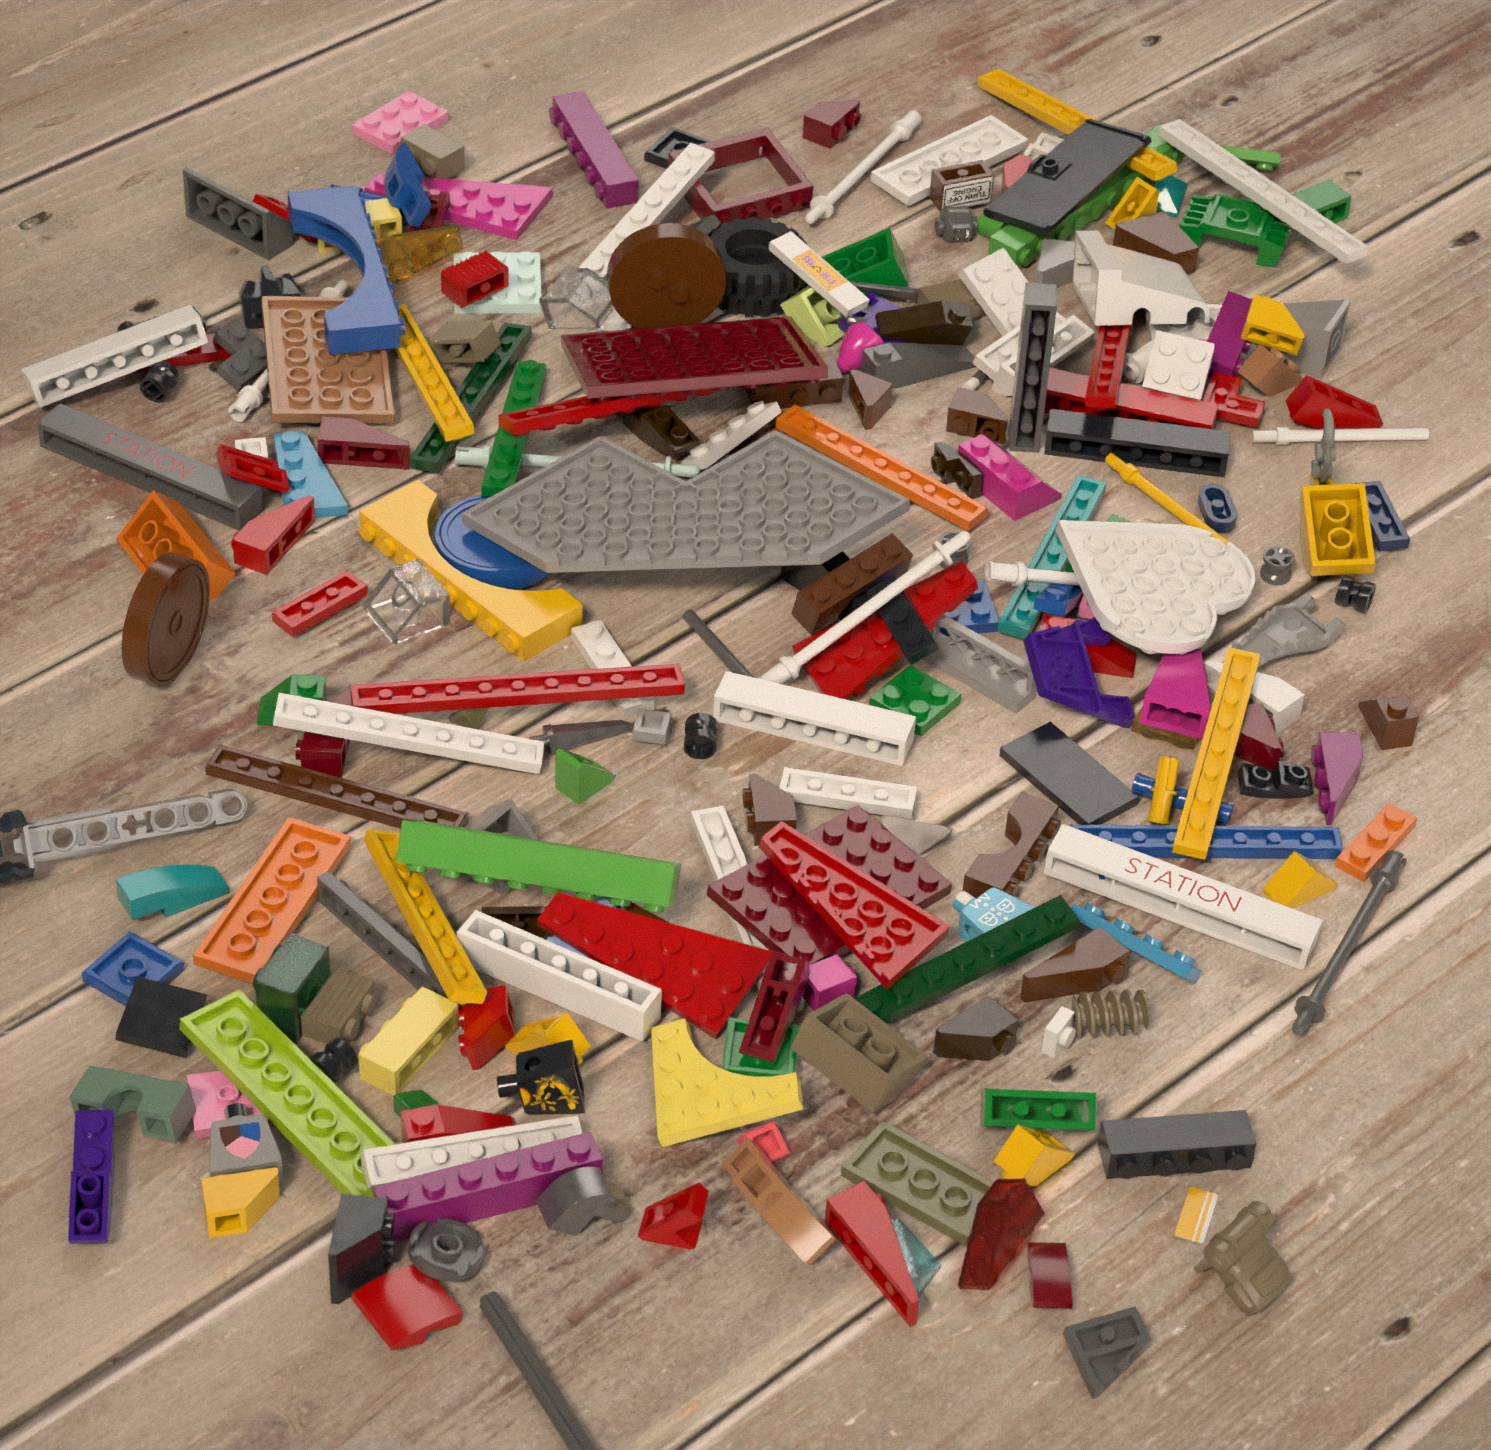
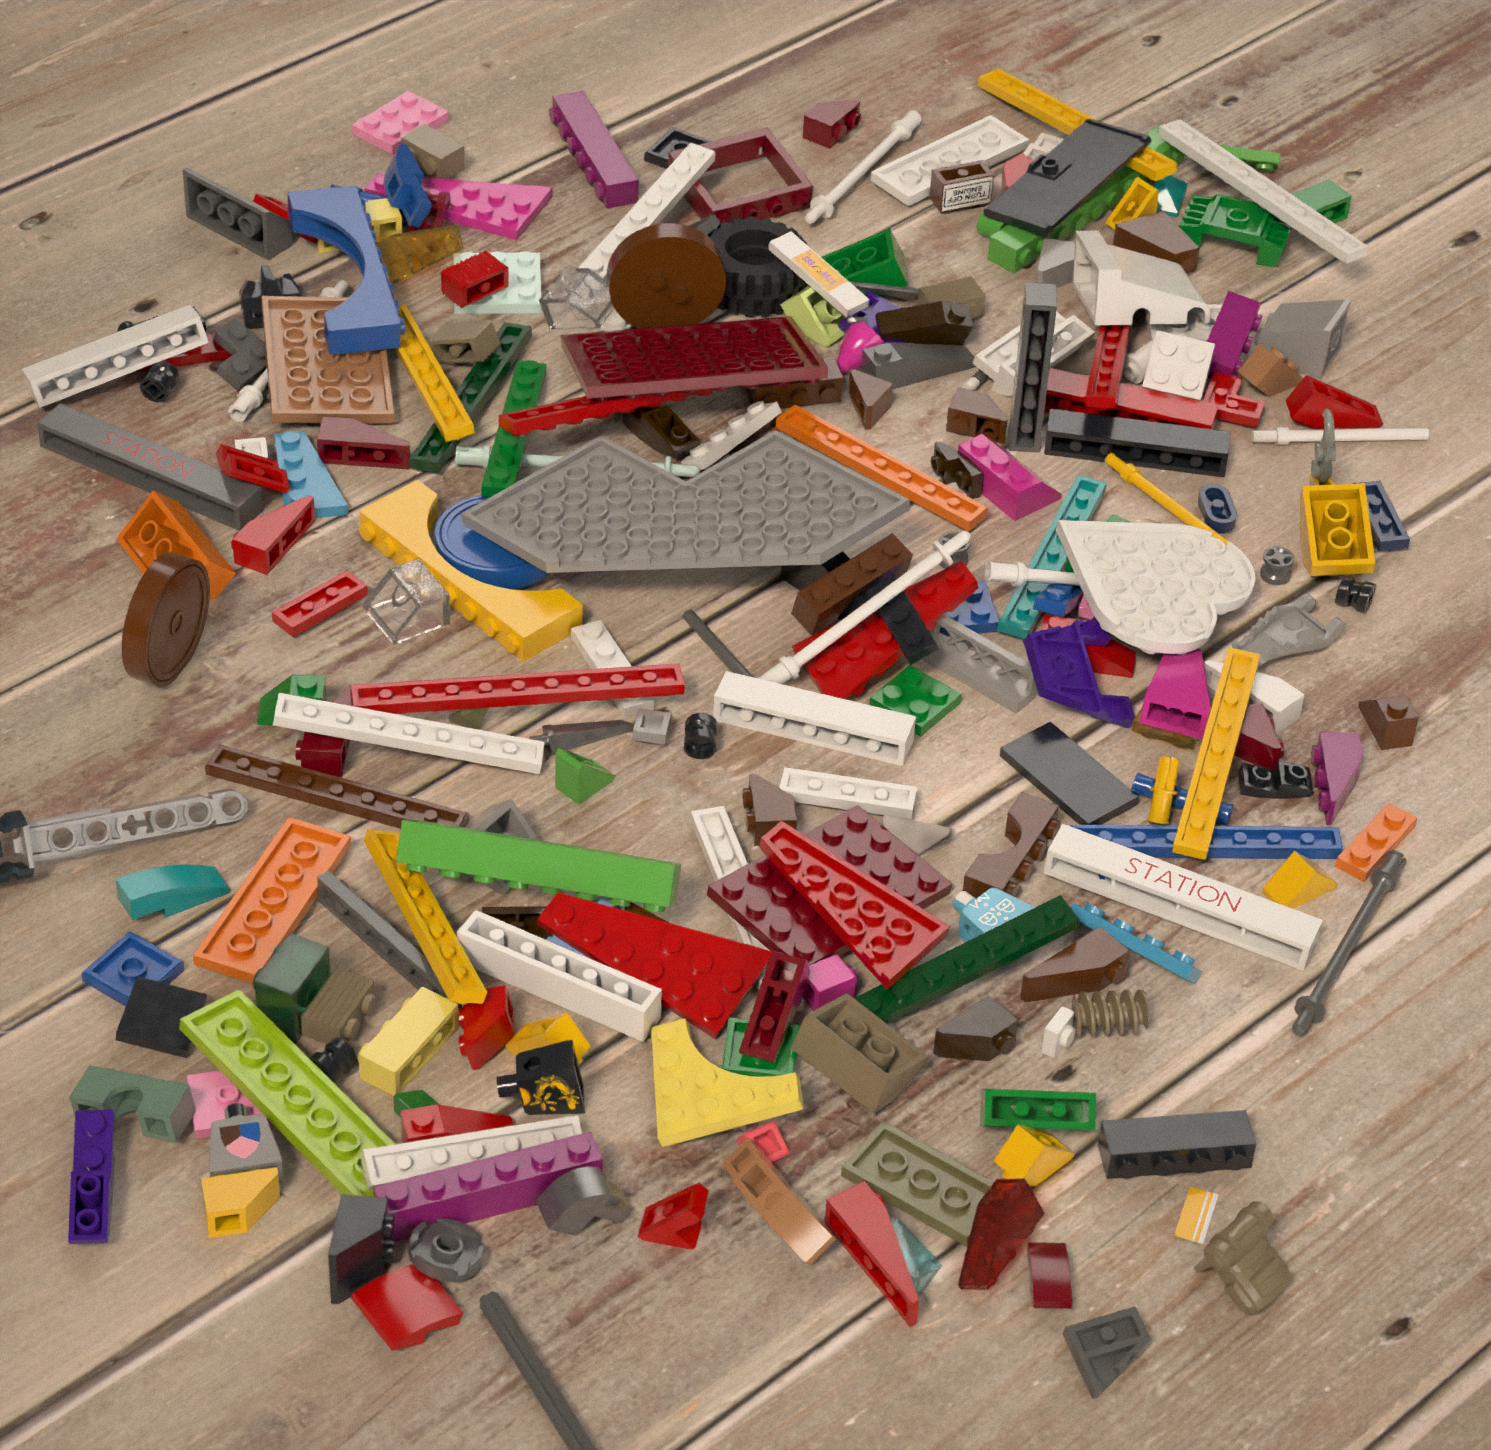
(956, 224): dark grey head -> none
(997, 288): white plate -> none
(1272, 325): yellow slope -> none

